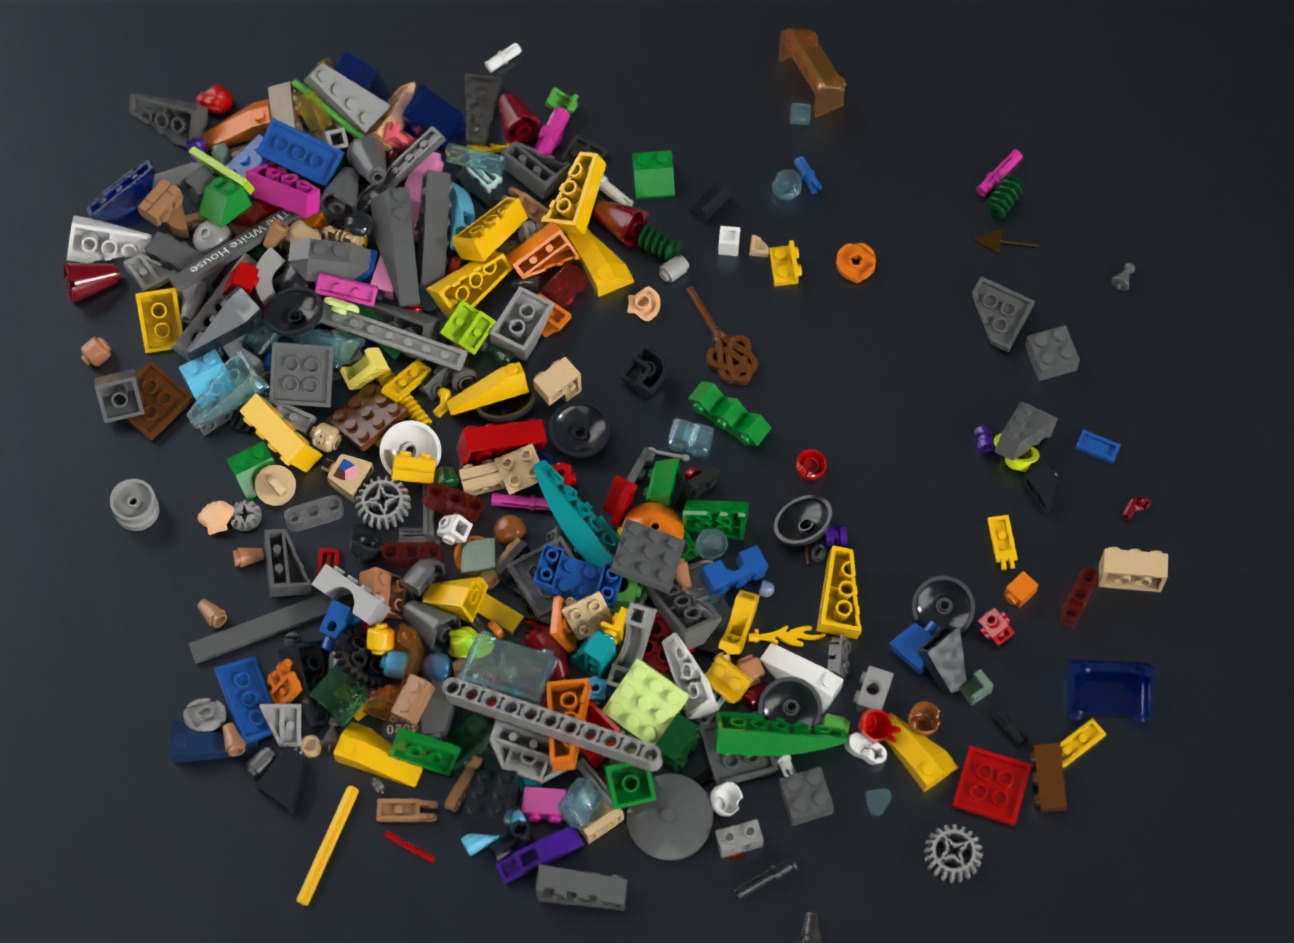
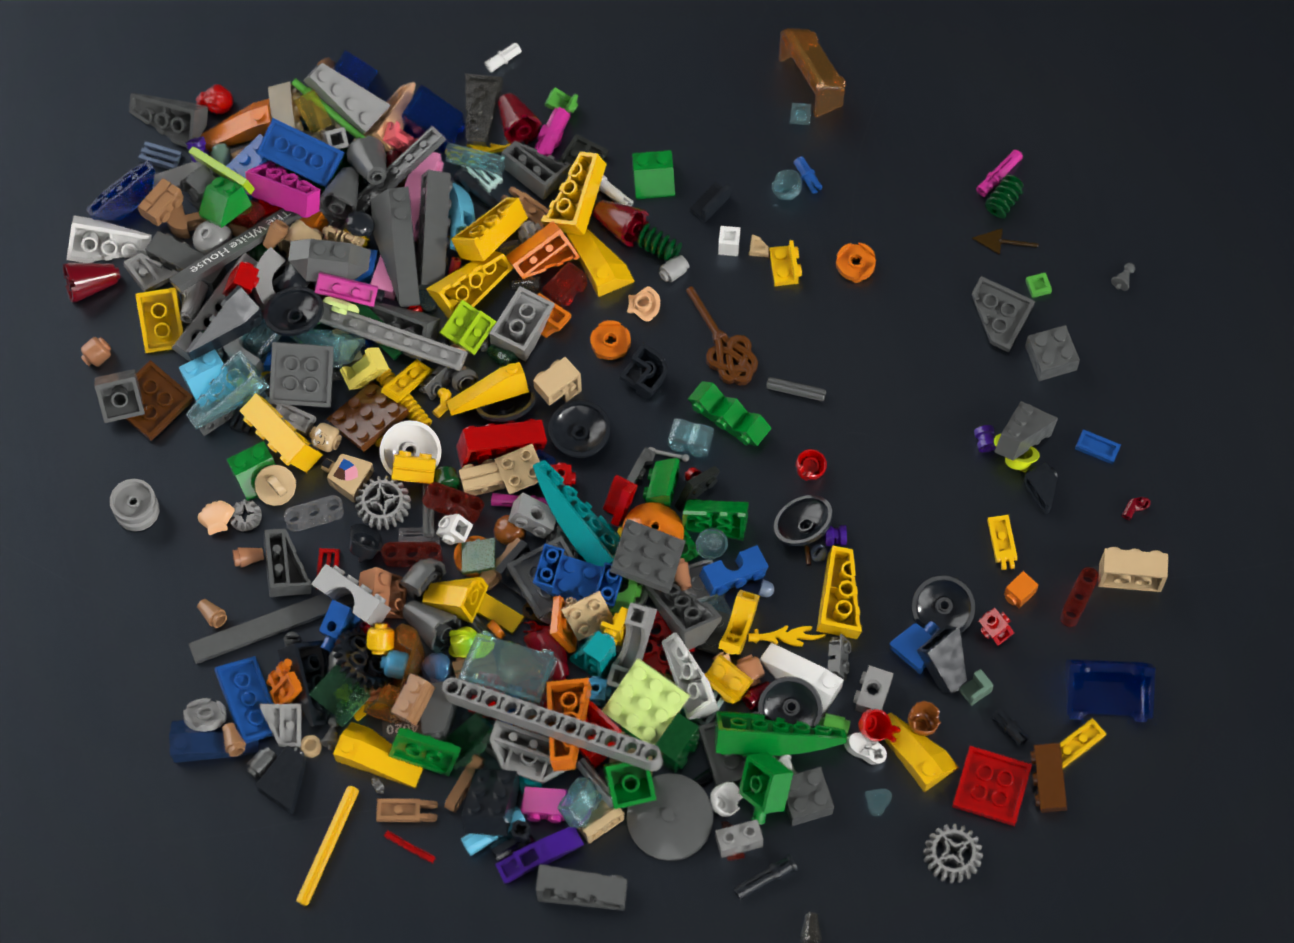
(150, 148): none -> sand blue tile
(532, 516): none -> light grey brick
(610, 351): none -> orange plate
(765, 784): none -> green brick
(796, 389): none -> dark grey axle
(1038, 285): none -> bright green tile

